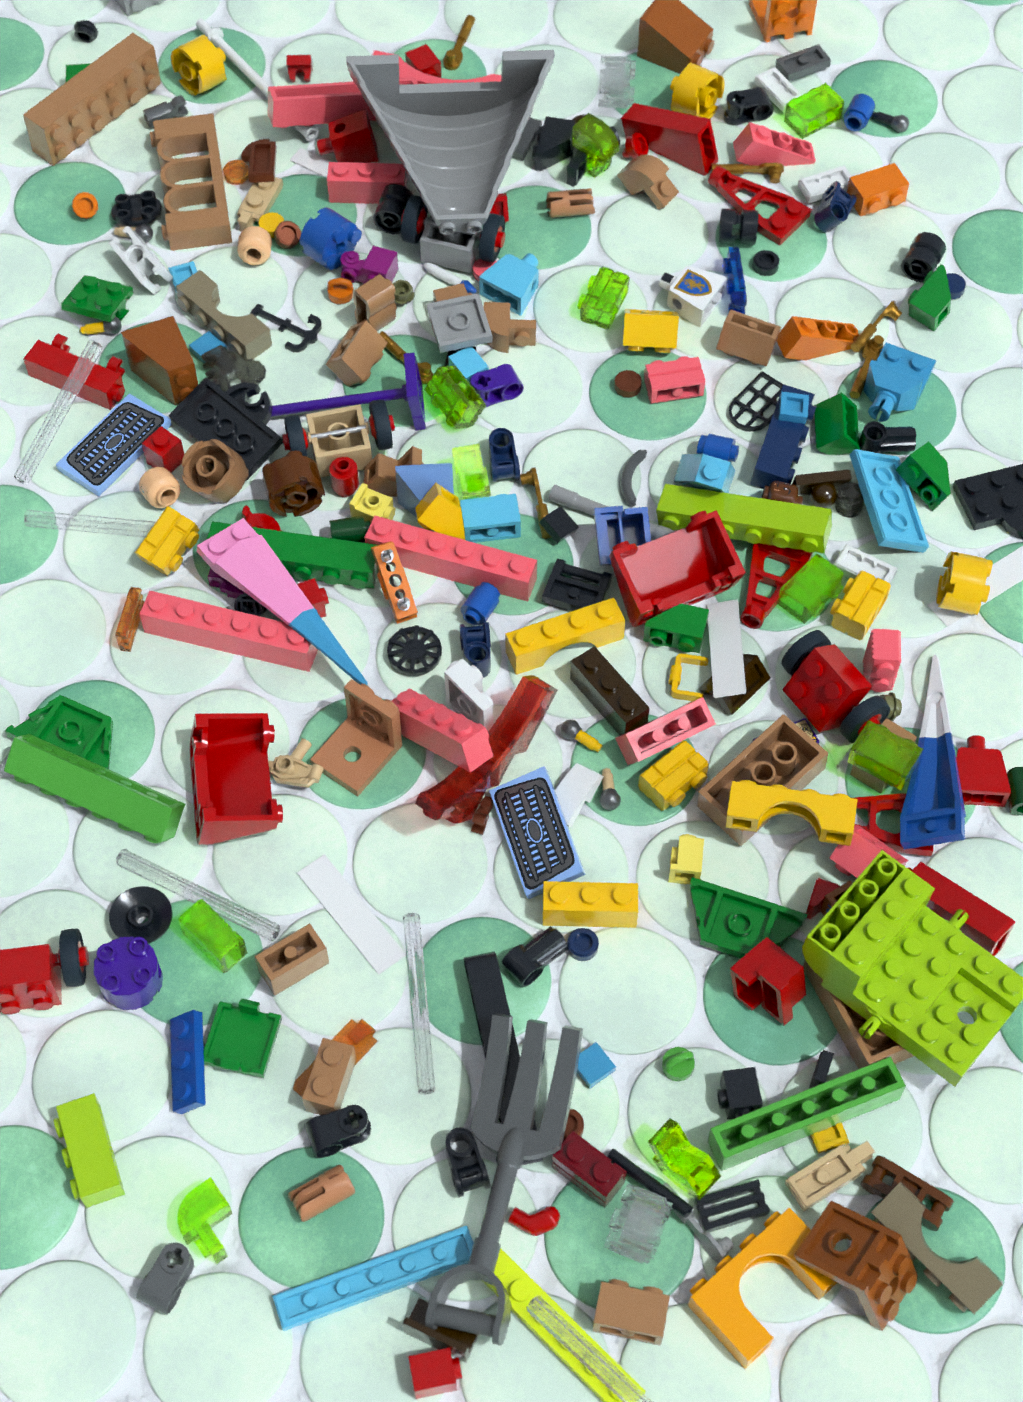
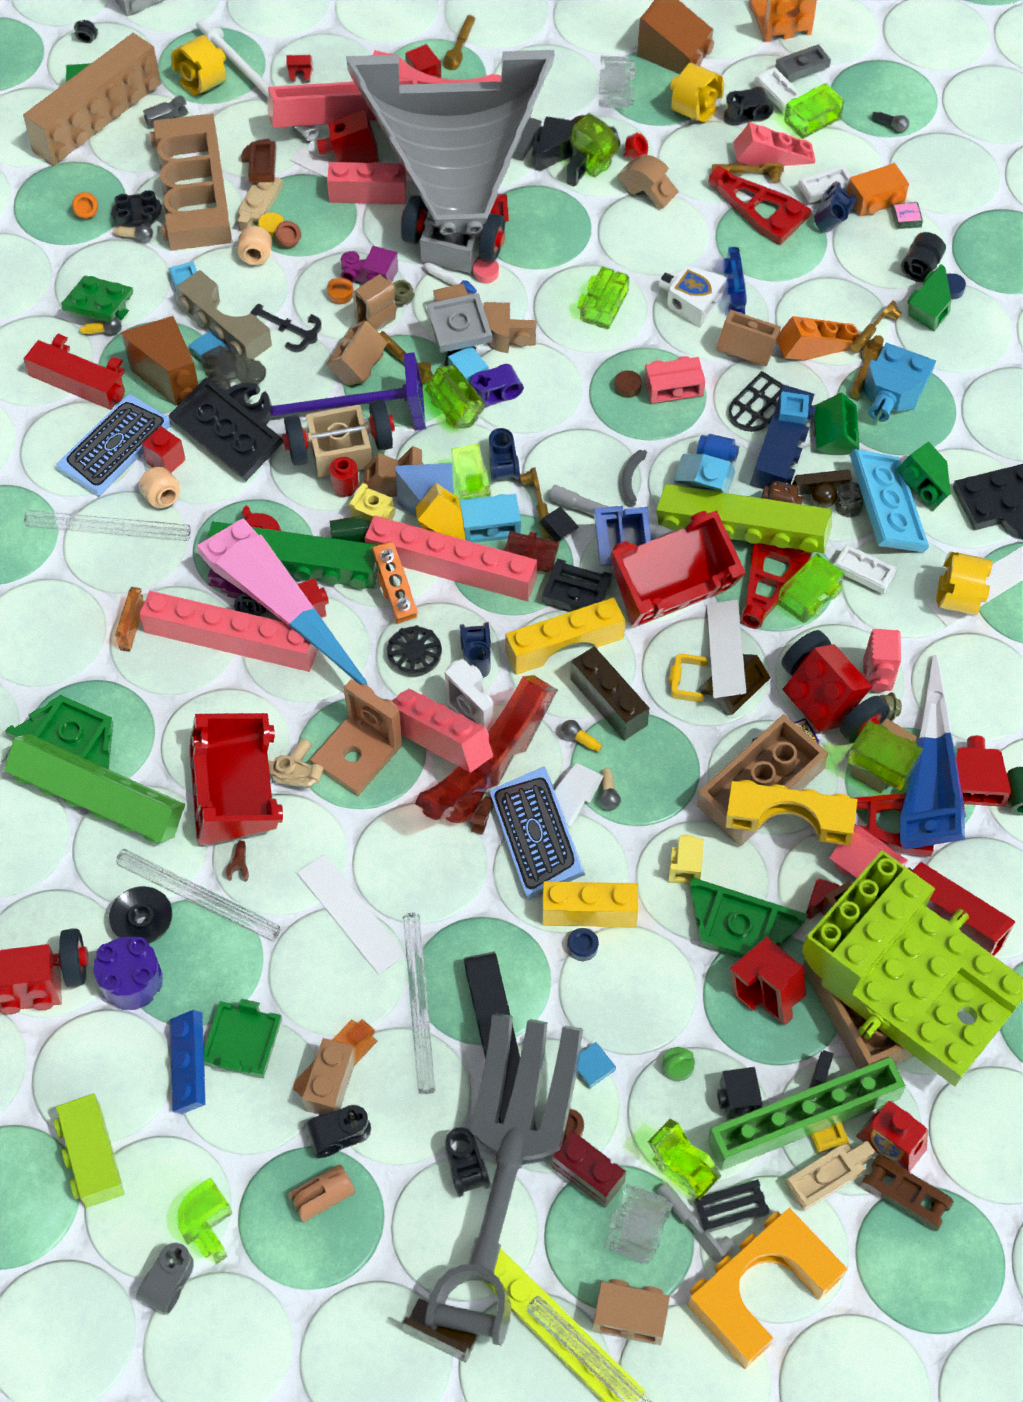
(58, 412): clear axle -> none
(141, 260): white piece -> none
(168, 541): yellow brick -> none
(212, 936): clear neon green brick -> none
(214, 470): medium nougat brick -> none
(236, 172): clear orange tile -> none
(238, 862): none -> copper piece
(292, 959): medium nougat brick -> none
(293, 484): reddish brown brick -> none
(329, 237): blue brick -> none
(373, 1278): medium azure tile -> none
(390, 208): black wheel -> none
(434, 1372): red brick -> none
(480, 604): blue brick -> none
(511, 281): medium azure torso -> none
(528, 961): black piece -> none
(533, 547): none -> clear red hips
(536, 1223): red arm -> none
(570, 203): nougat arm -> none
(650, 329): yellow slope -> none
(650, 1183): black bar -> none
(665, 731): coral brick -> none
(673, 776): yellow brick -> none
(674, 135): red slope -> none
(678, 628): green slope -> none
(747, 226): black wheel -> none
(766, 263): black tile -> none
(859, 112): blue brick -> none
(860, 604): yellow brick -> none
(873, 1265): dark orange bracket -> none
(879, 439): black piece -> none
(895, 1135): none -> red torso
(907, 215): none -> tile
(968, 1280): dark tan arch -> none

